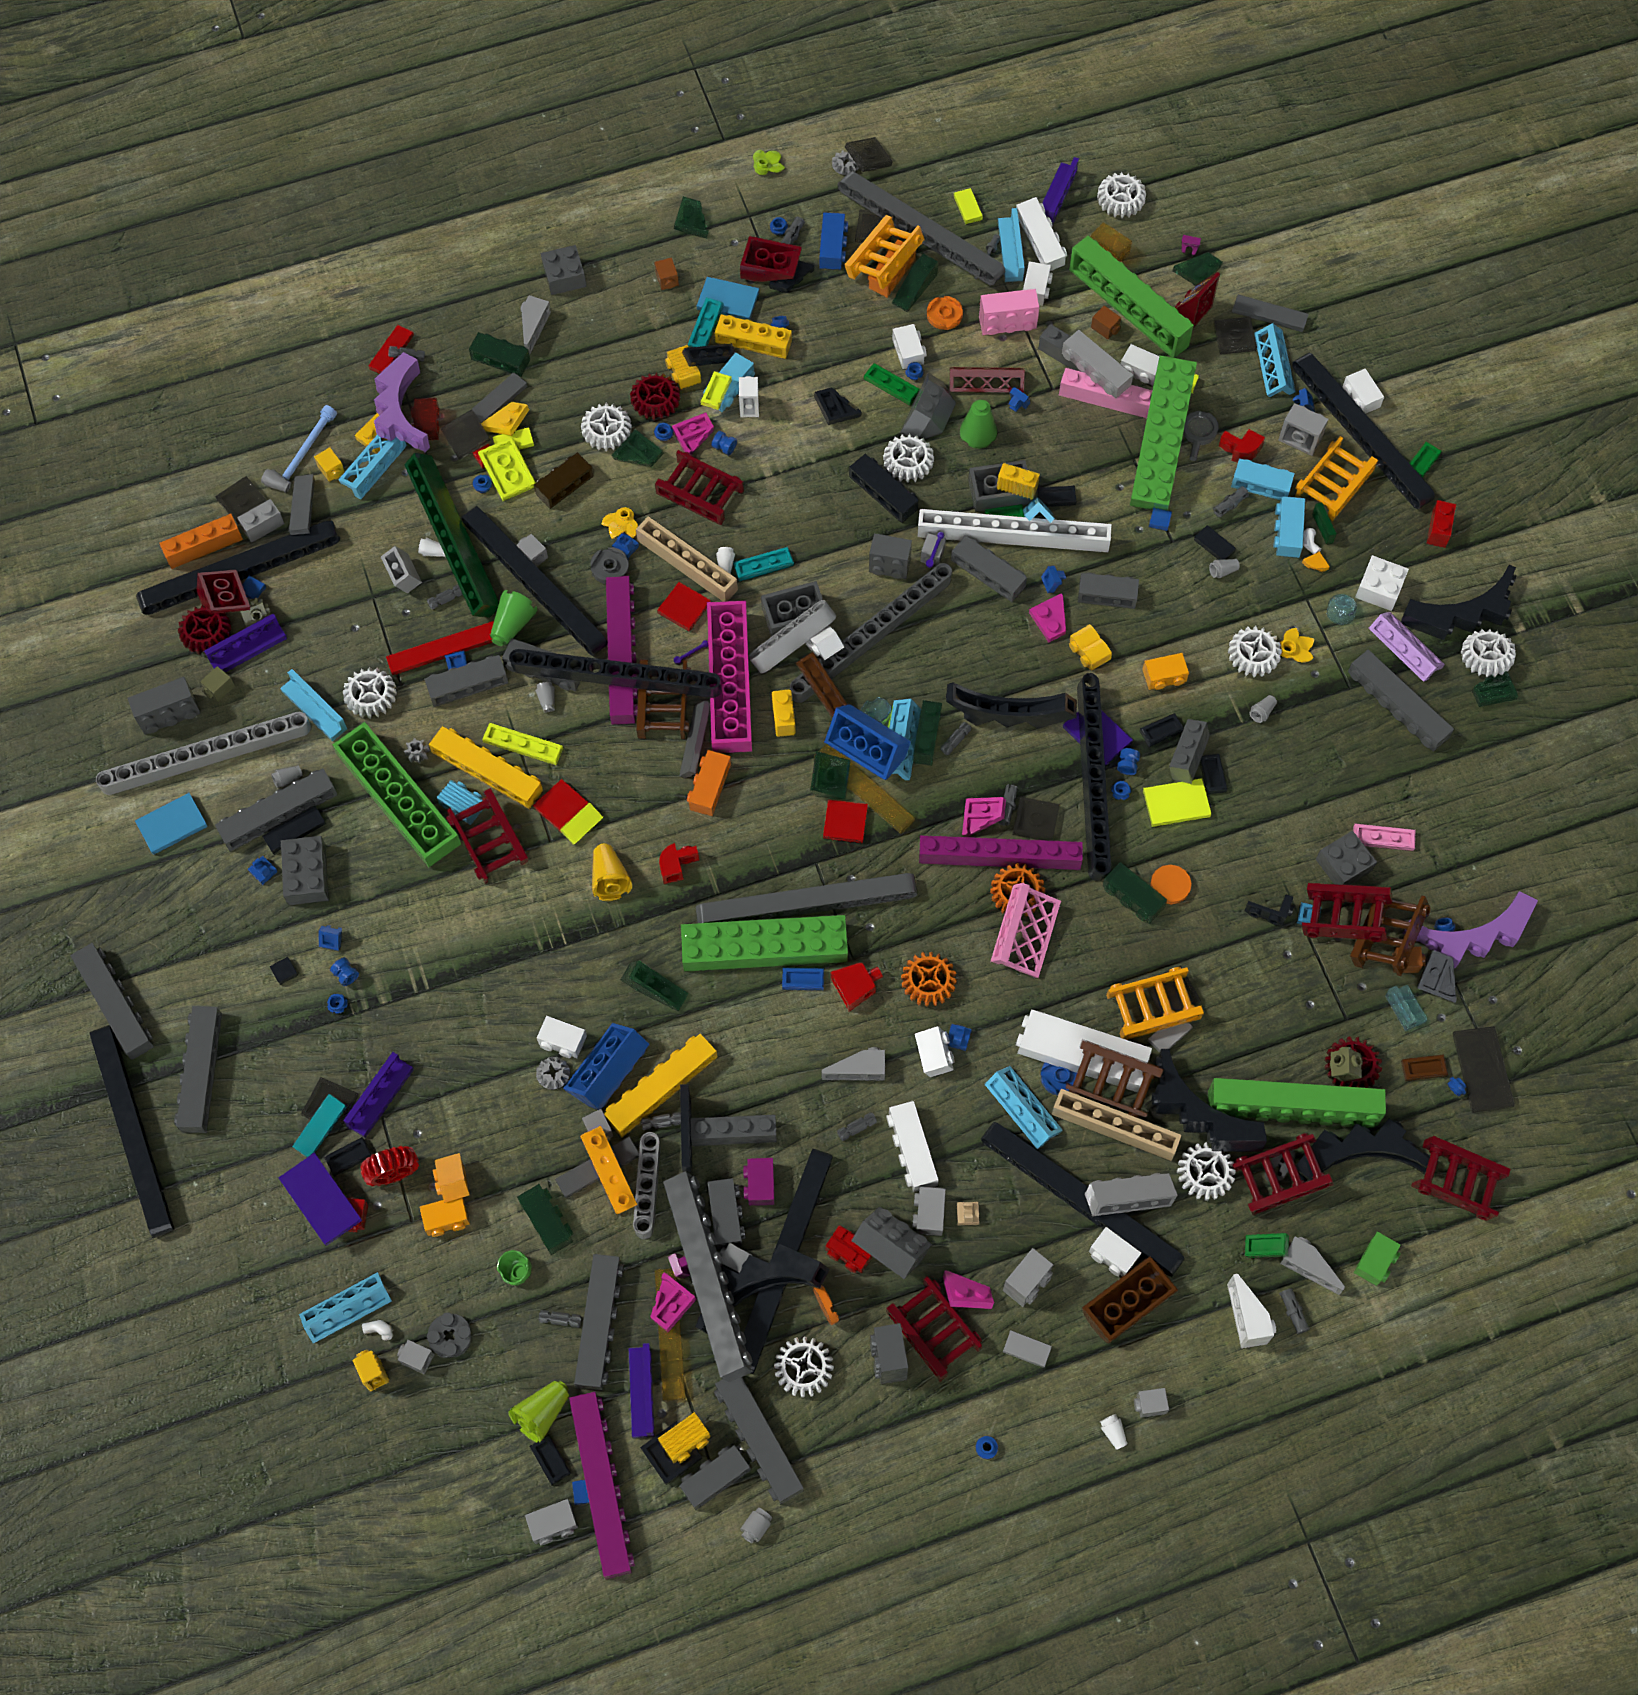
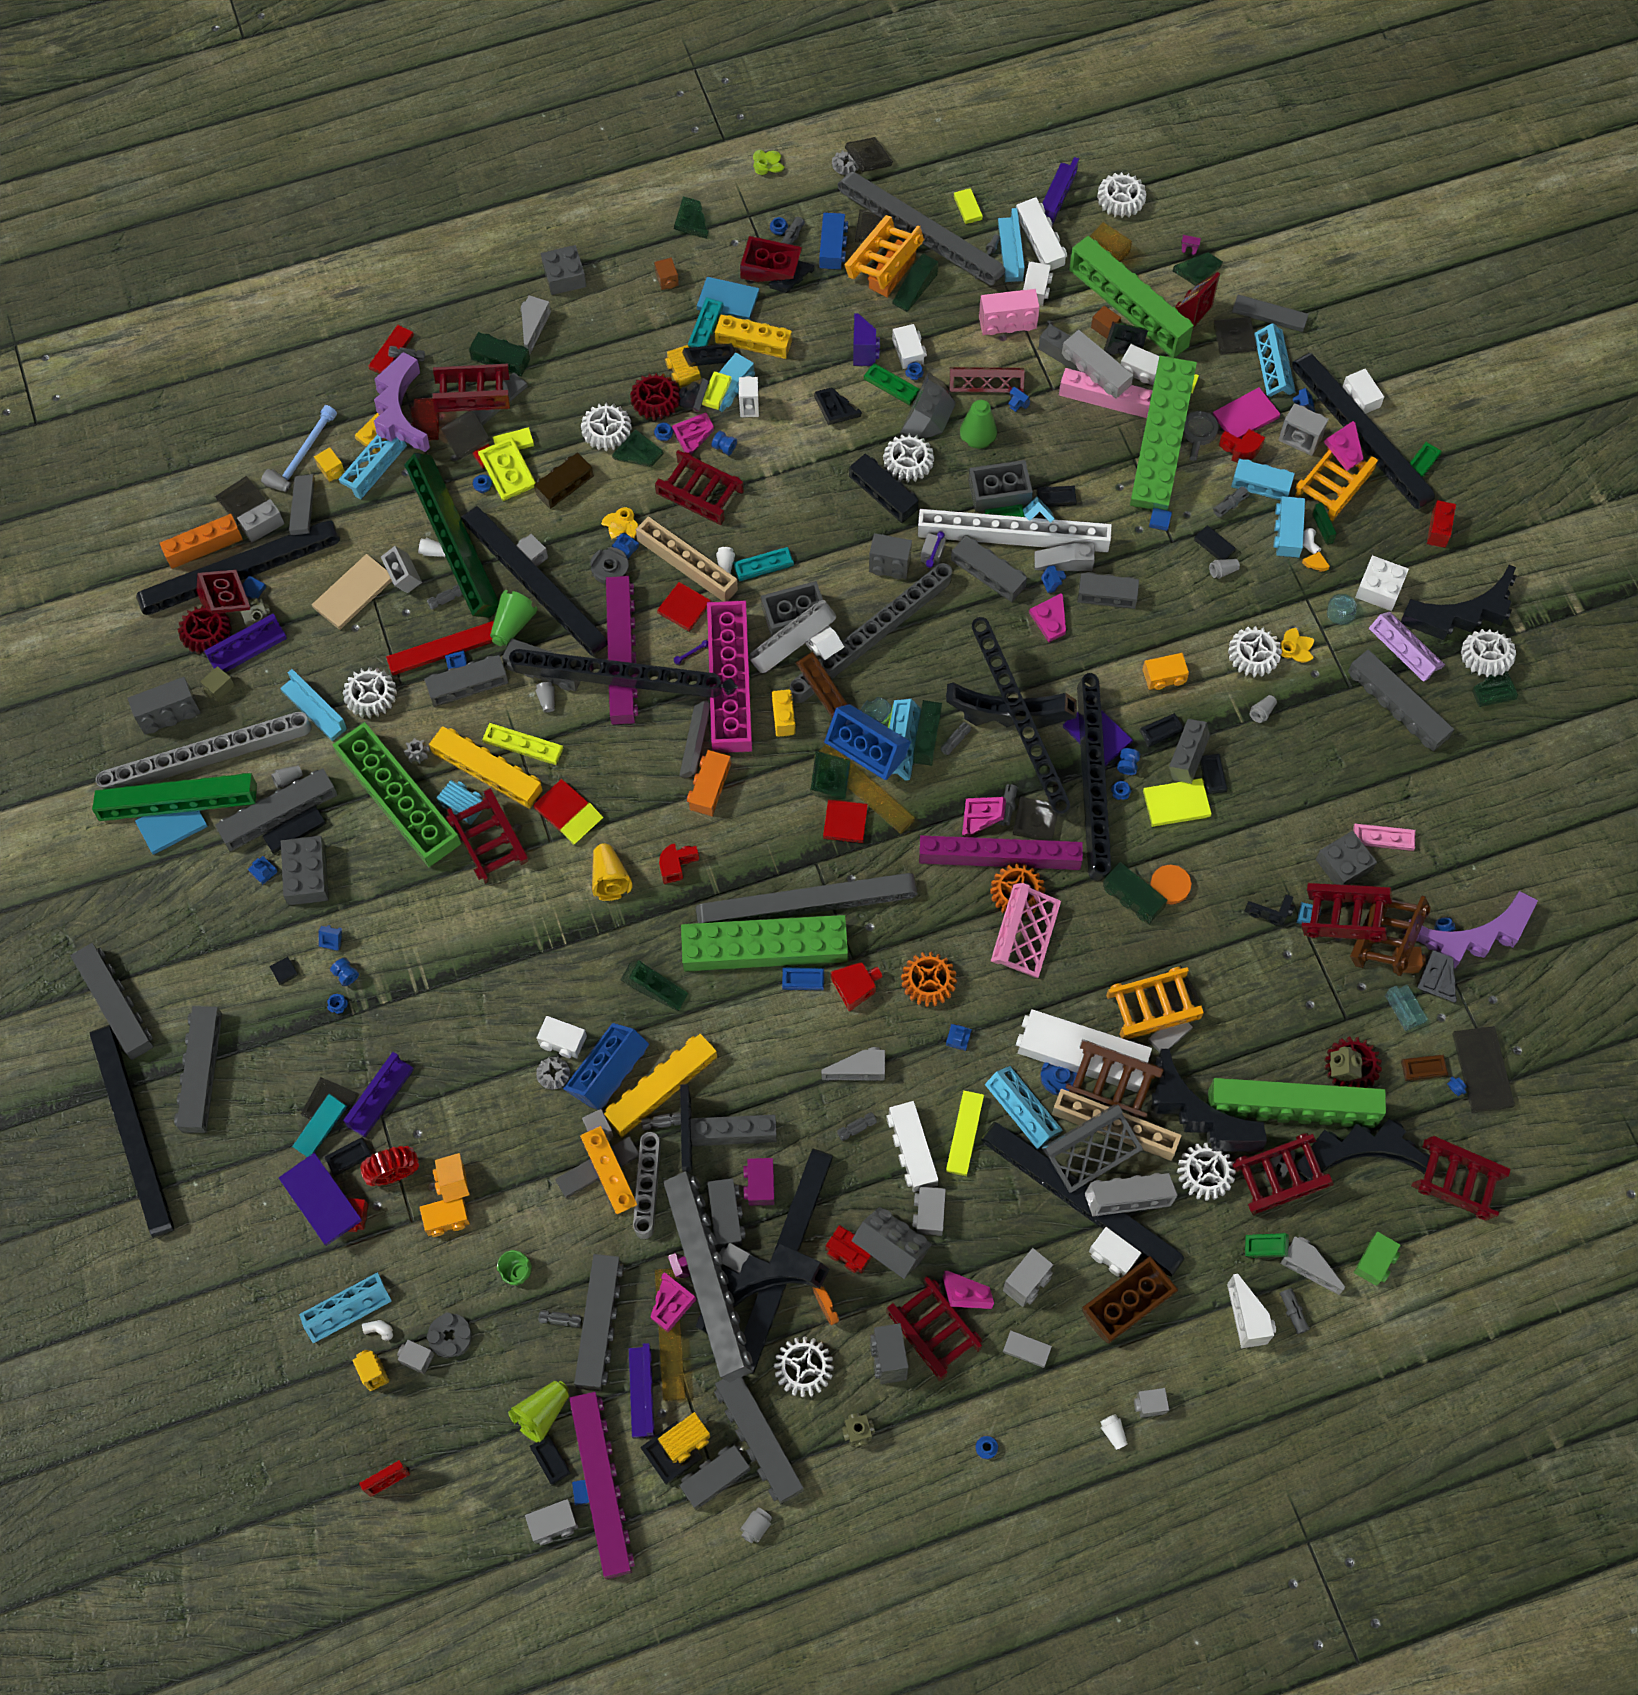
(175, 797): none -> green brick
(352, 591): none -> tan tile
(384, 1478): none -> red tile
(475, 399): none -> dark red fence
(506, 419): yellow wing -> none
(546, 1218): clear green brick -> none
(646, 707): reddish brown fence -> none
(693, 394): none -> black wing
(729, 686): none -> black piece
(780, 322): blue plate -> none
(858, 1438): none -> olive brick
(865, 343): none -> dark purple slope
(934, 1051): white brick -> none
(944, 313): orange tile -> none
(964, 1133): none -> neon yellow tile
(967, 1213): tan tile -> none
(1018, 481): yellow brick -> none
(1020, 706): none -> black beam
(1066, 557): none -> light grey slope
(1083, 1131): none -> dark grey fence
(1090, 647): yellow brick -> none
(1122, 336): none -> black wing
(1246, 413): none -> dark pink tile
(1346, 446): none -> dark pink wing

